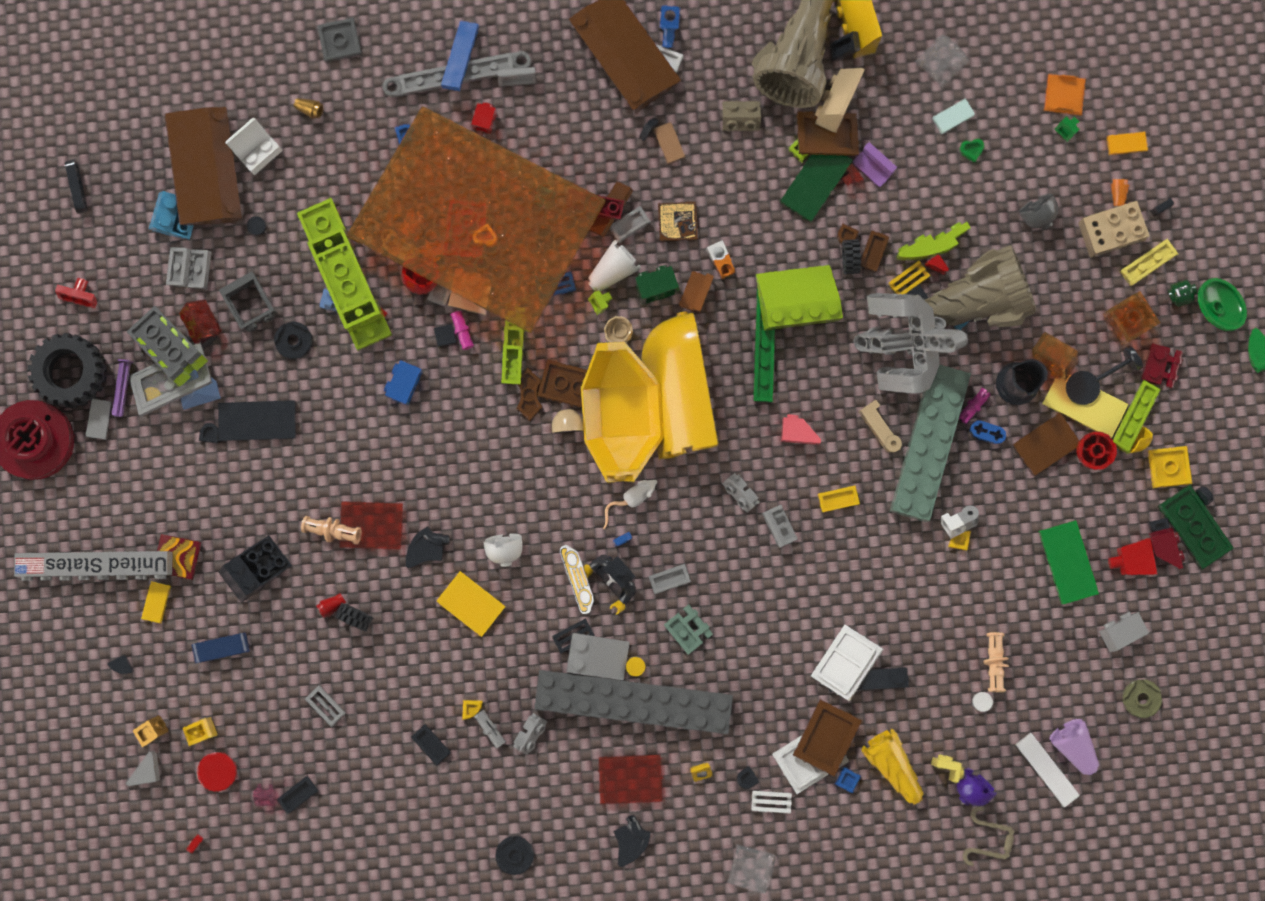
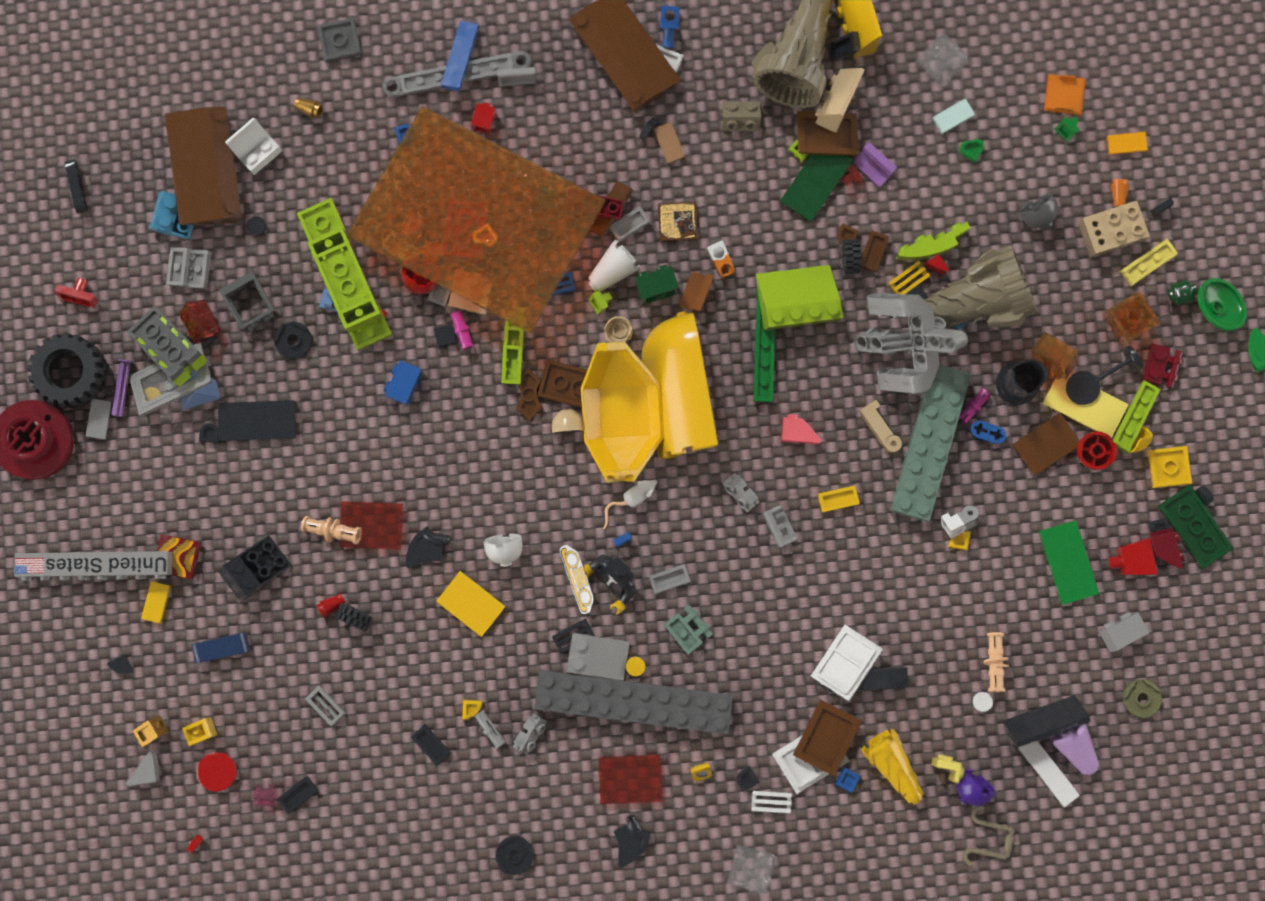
(1046, 721): none -> black tile

